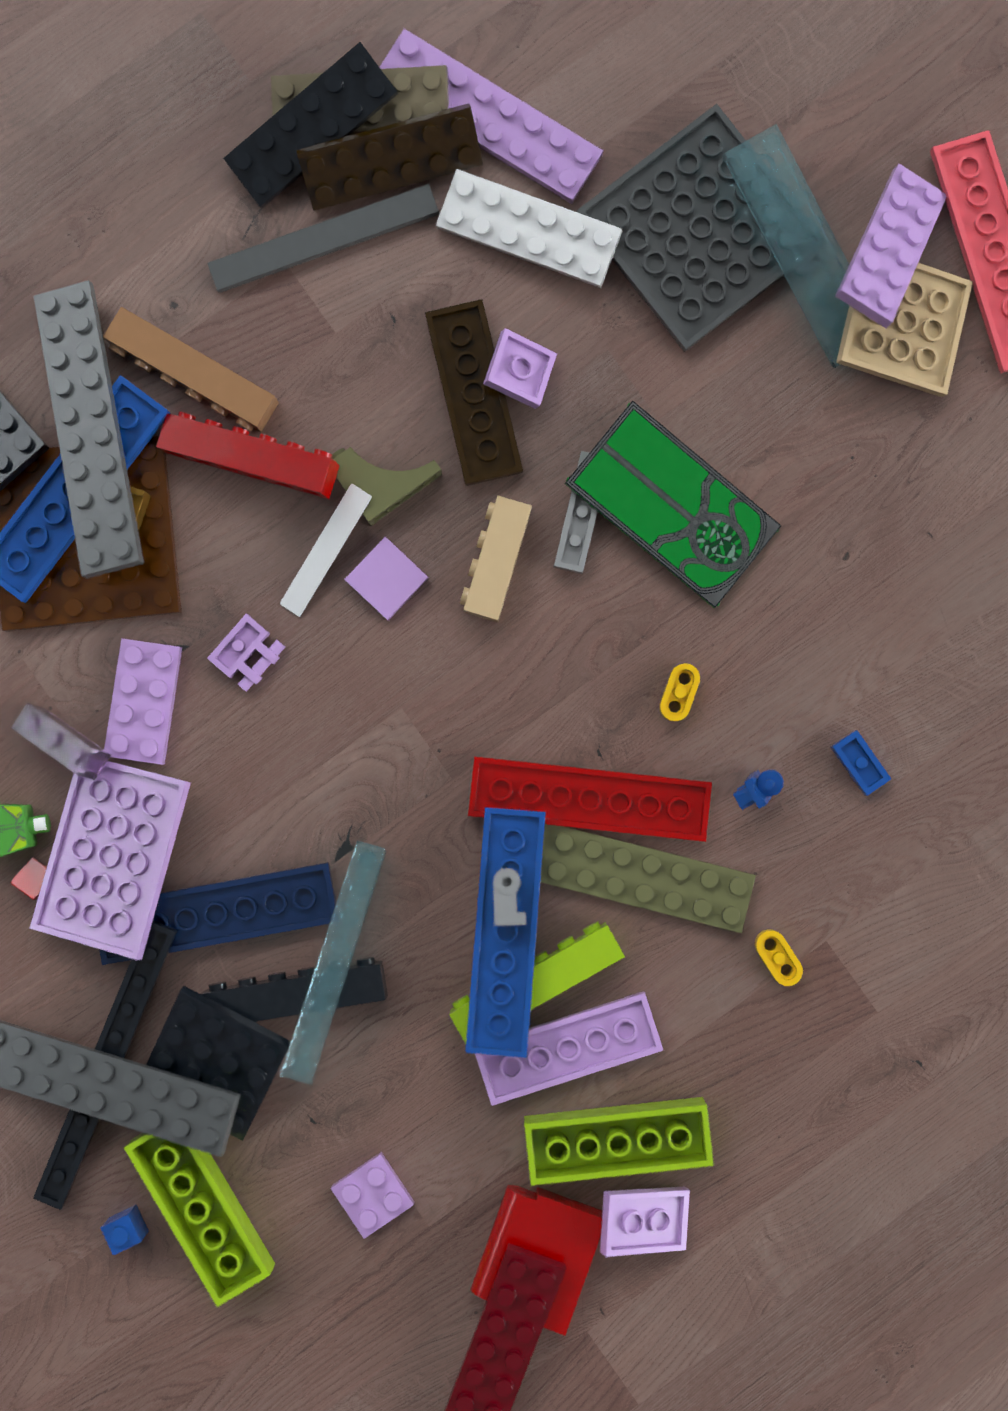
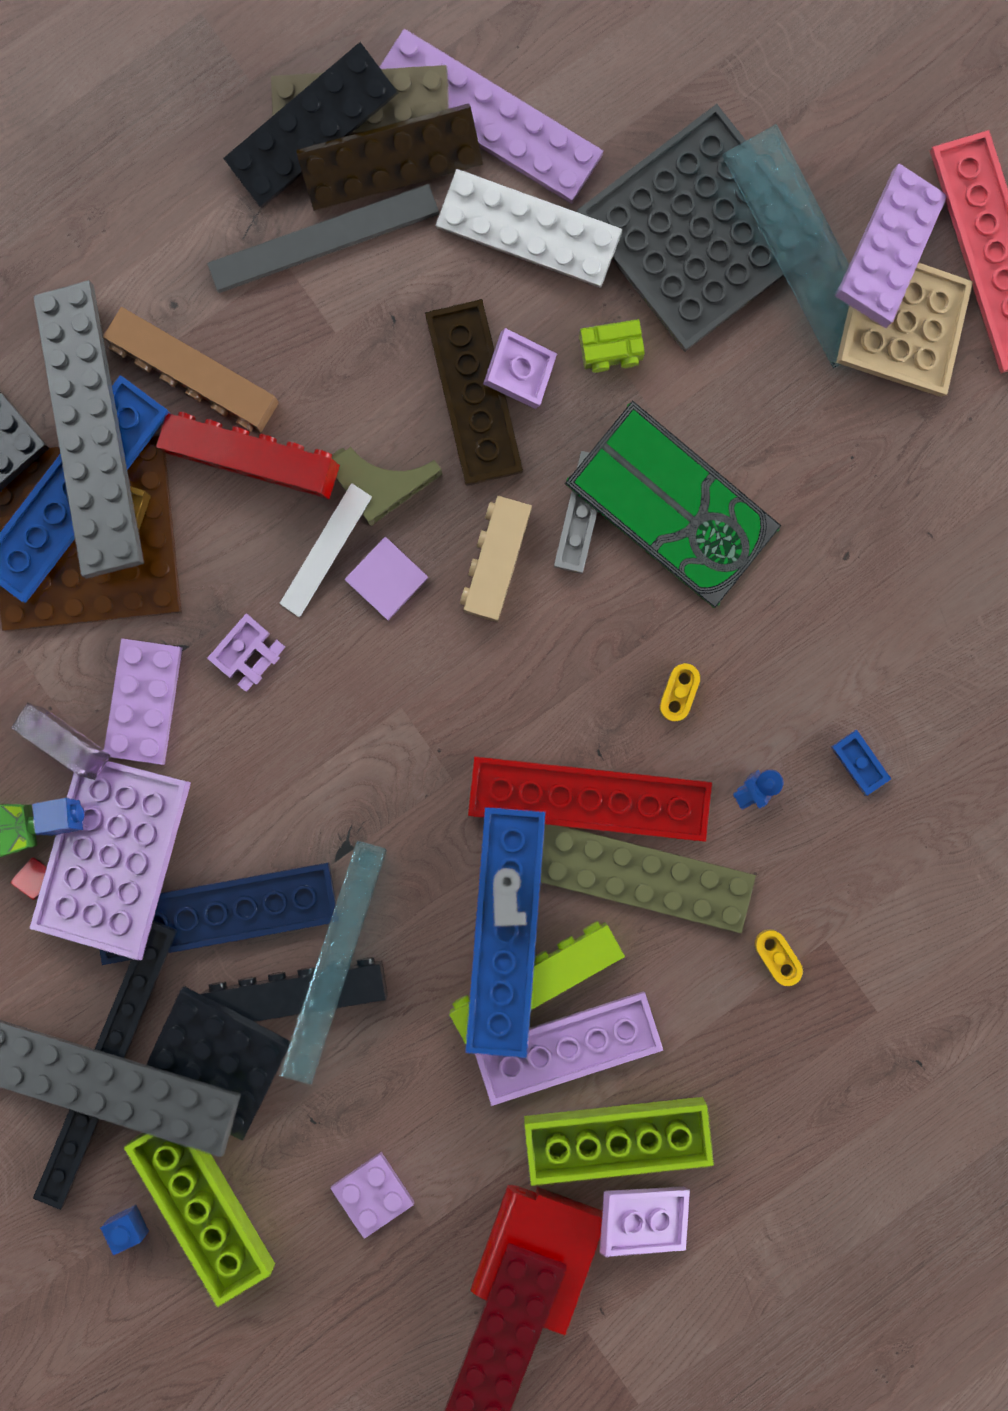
(58, 816): none -> brick
(612, 345): none -> lime brick

